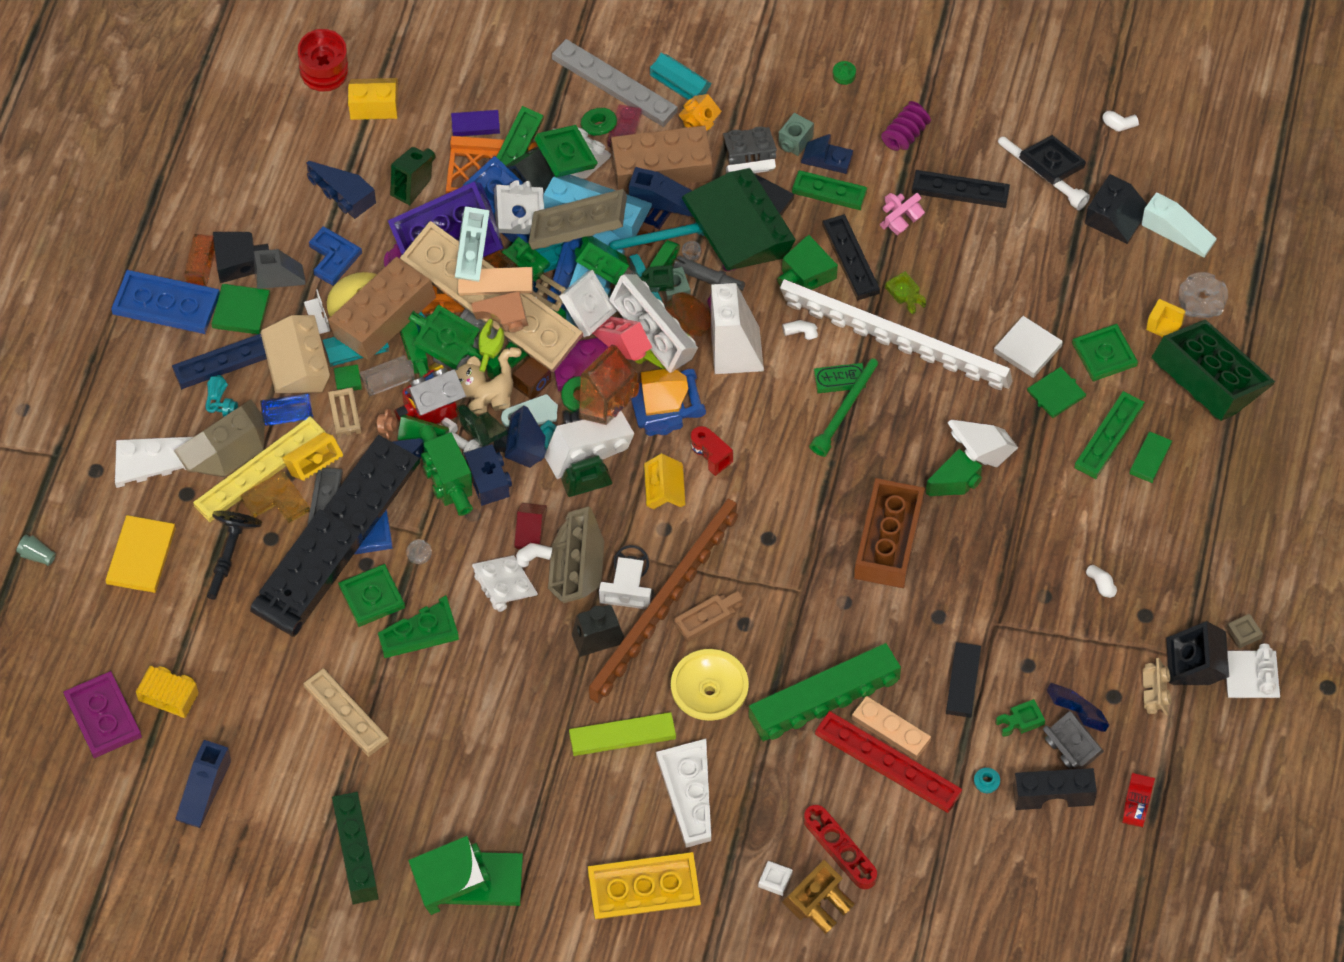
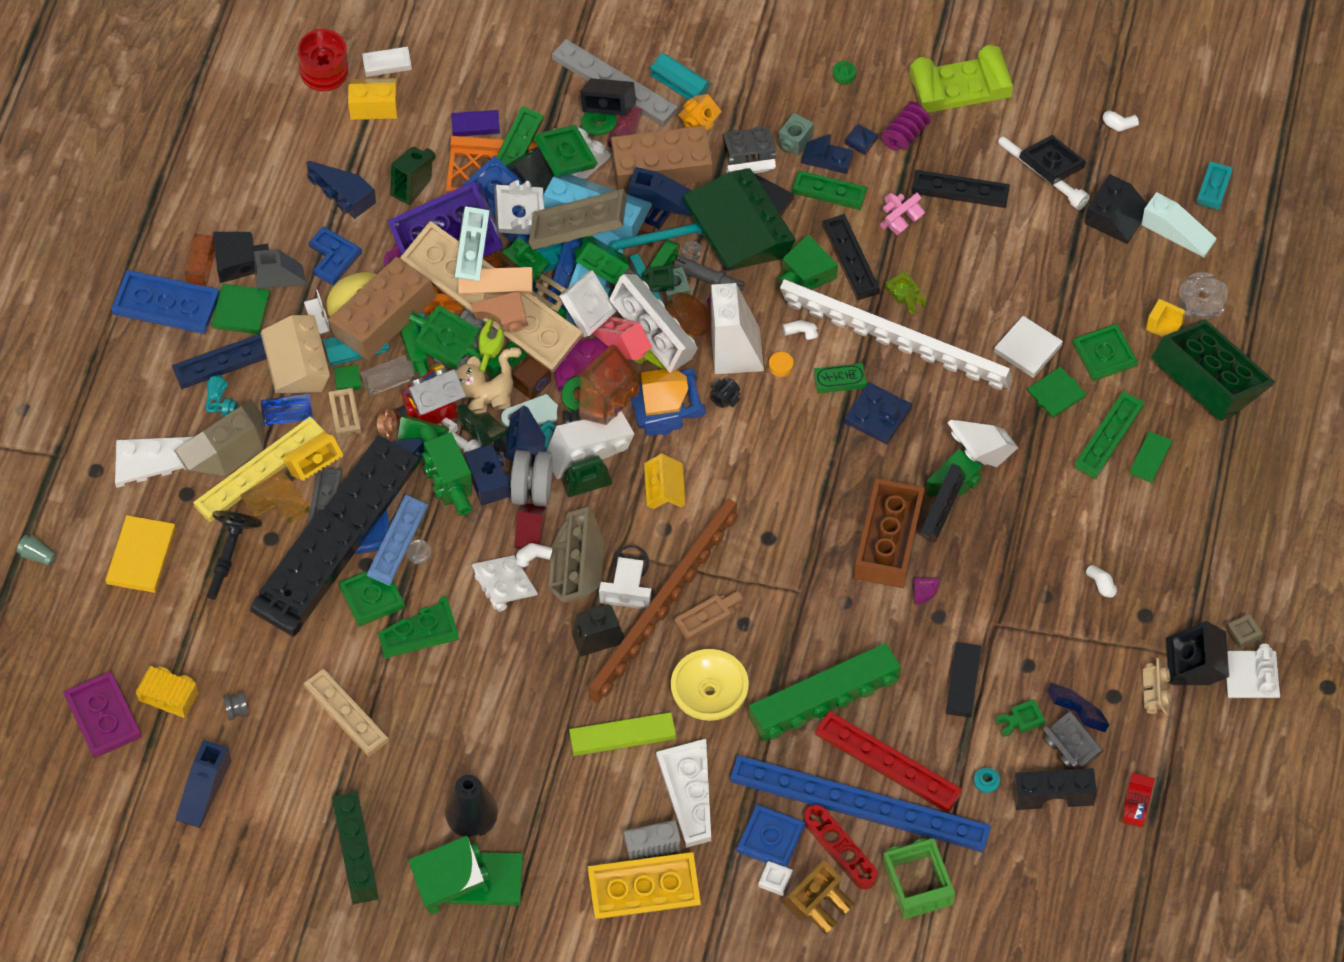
(235, 705): none -> dark grey wheel
(386, 61): none -> white tile
(397, 540): none -> medium blue tile
(470, 808): none -> black cone
(528, 478): none -> light grey wheel
(608, 96): none -> black brick
(652, 841): none -> light grey brick
(712, 448): red leg -> none
(725, 392): none -> black gear
(770, 836): none -> blue tile
(781, 364): none -> light orange tile
(821, 444): green piece -> none
(860, 803): none -> blue plate
(861, 139): none -> dark blue tile
(878, 413): none -> dark blue hinge
(891, 728): light nougat plate -> none
(925, 589): none -> magenta tile
(926, 901): none -> bright green window
(943, 503): none -> black tile
(961, 82): none -> lime piece
(1214, 185): none -> teal plate

